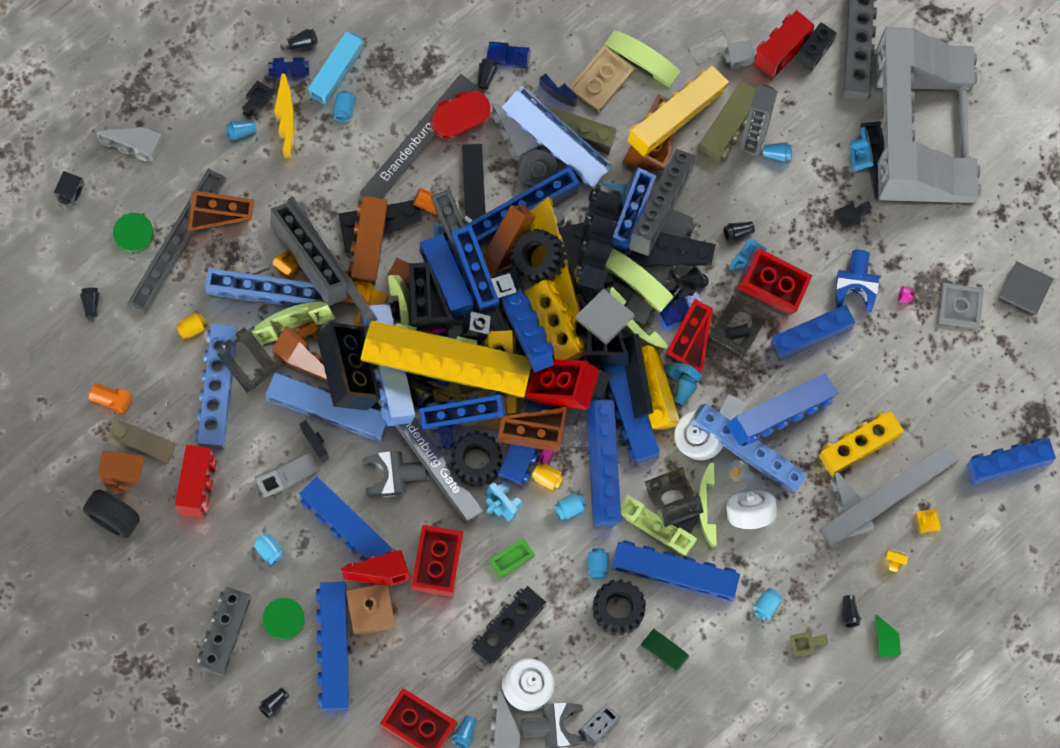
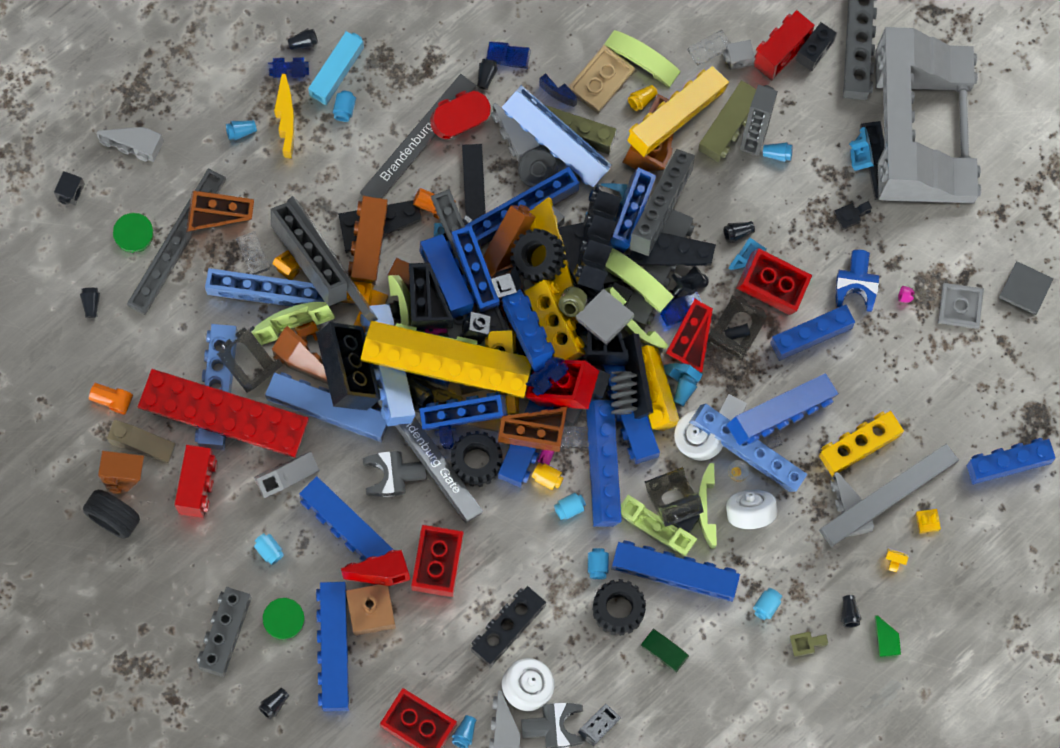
(191, 325): yellow brick -> none
(223, 413): none -> red plate
(257, 96): black plate -> none
(315, 440): black plate -> none
(500, 503): medium azure hips -> none
(511, 558): bright green tile -> none
(553, 369): none -> clear blue hinge
(572, 301): none -> olive head
(624, 393): none -> dark grey piece
(642, 97): none -> yellow cone

